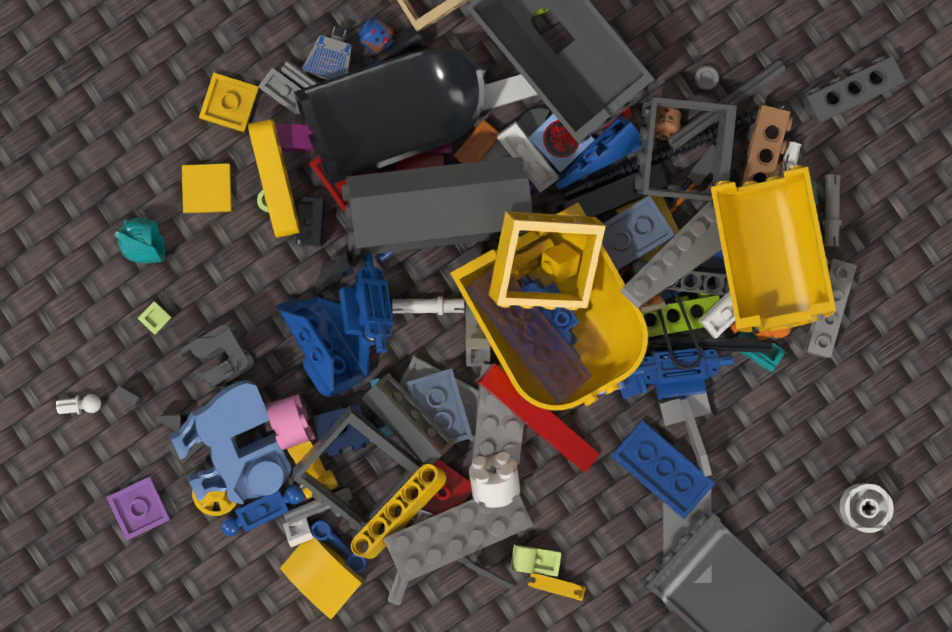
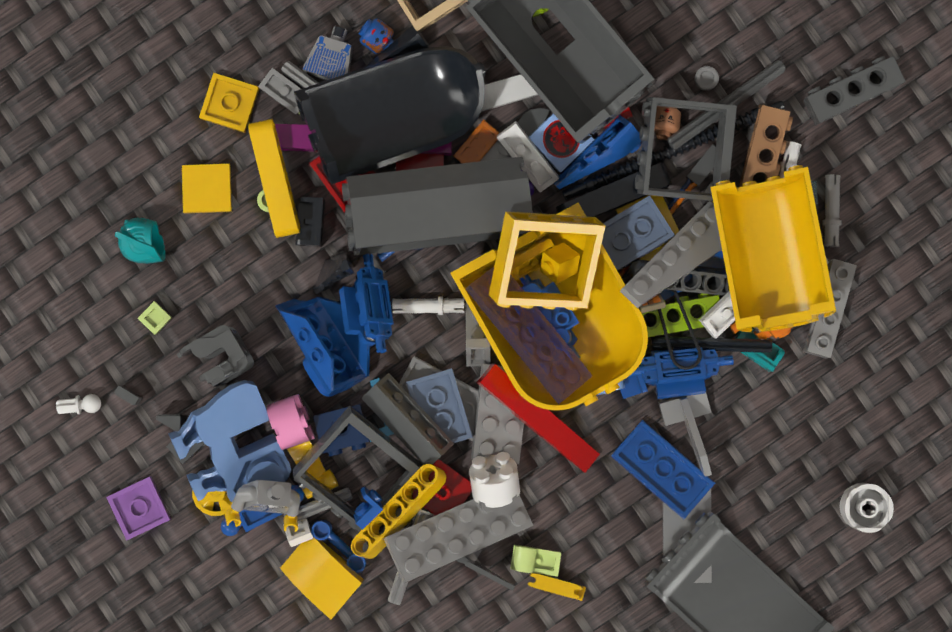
(266, 497): none -> light grey torso
(368, 511): none -> blue bracket

